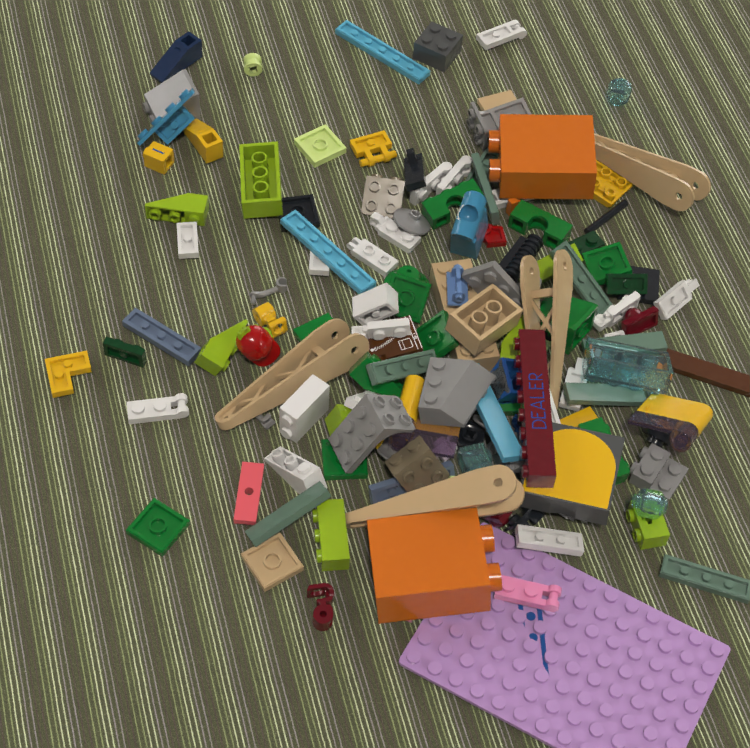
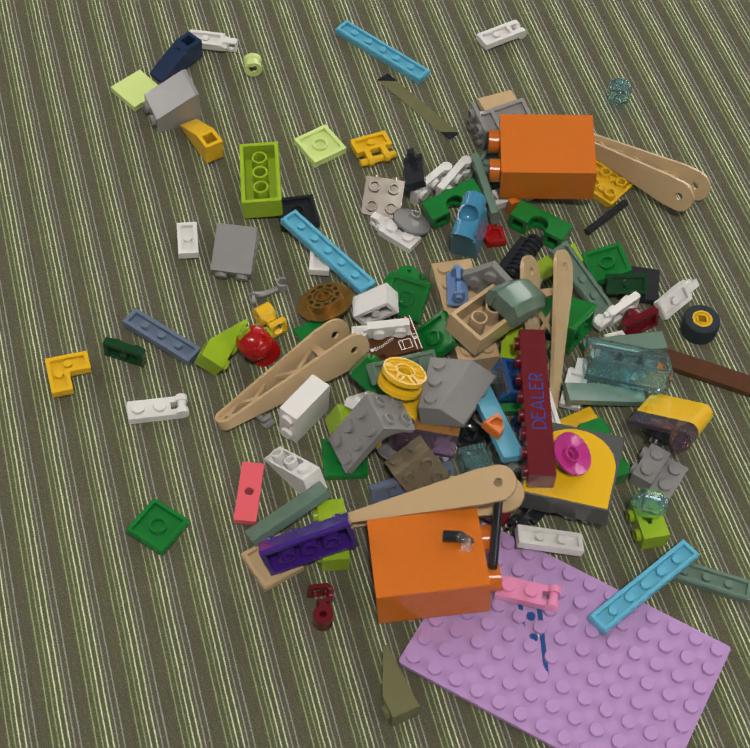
(132, 89): none -> yellowish green tile
(158, 157): yellow brick -> none
(172, 122): dark azure bracket -> none
(179, 209): lime slope -> none
(216, 41): none -> white hinge
(235, 251): none -> light grey slope
(308, 543): none -> dark purple slope
(325, 302): none -> pearl gold wheel
(372, 256): white hinge -> none
(397, 699): none -> olive slope
(402, 378): none -> yellow wheel
(418, 106): none -> olive sticker
(437, 46): dark grey brick -> none
(459, 537): none -> arm
(494, 426): none -> orange tile
(495, 535): none -> black bar
(516, 300): none -> sand green slope
(572, 453): none -> dark pink dish
(588, 242): dark green plate -> none
(643, 587): none -> medium azure tile
(700, 324): none -> black wheel

